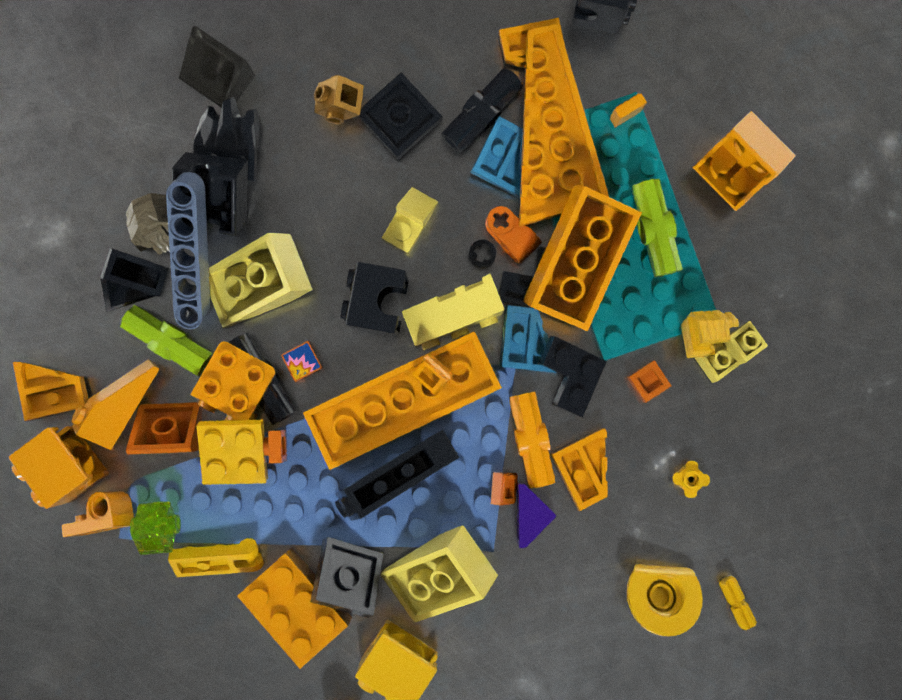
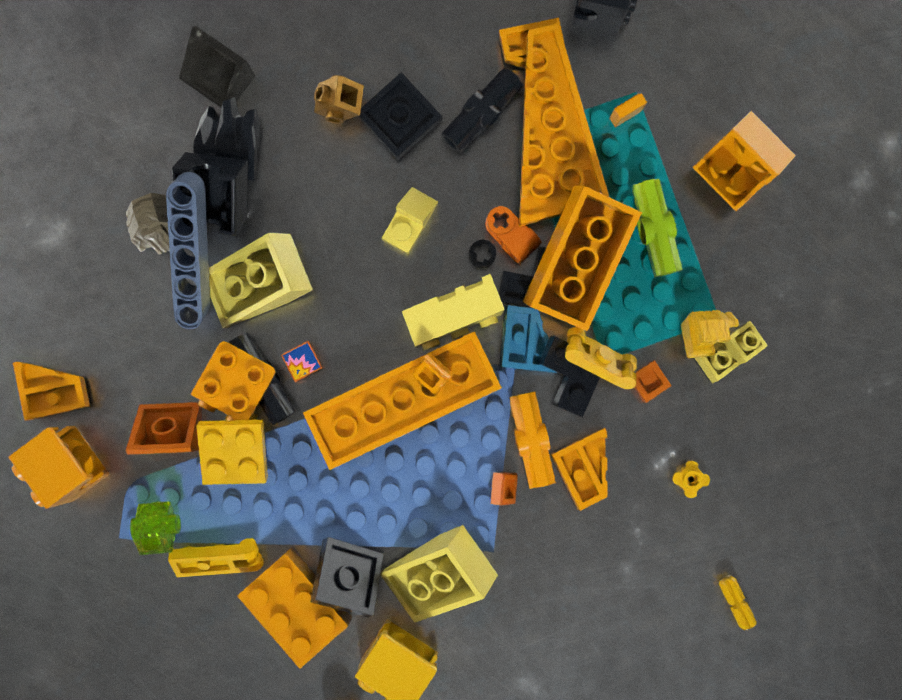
(103, 513): light orange plate -> none
(112, 407): light orange slope -> none
(130, 279): black slope -> none
(166, 340): lime piece -> none
(276, 446): orange plate -> none
(368, 288): black piece -> none
(395, 476): black slope -> none
(501, 157): dark azure wing -> none
(532, 515): dark purple slope -> none
(600, 359): none -> yellow plate
(664, 598): yellow hat -> none

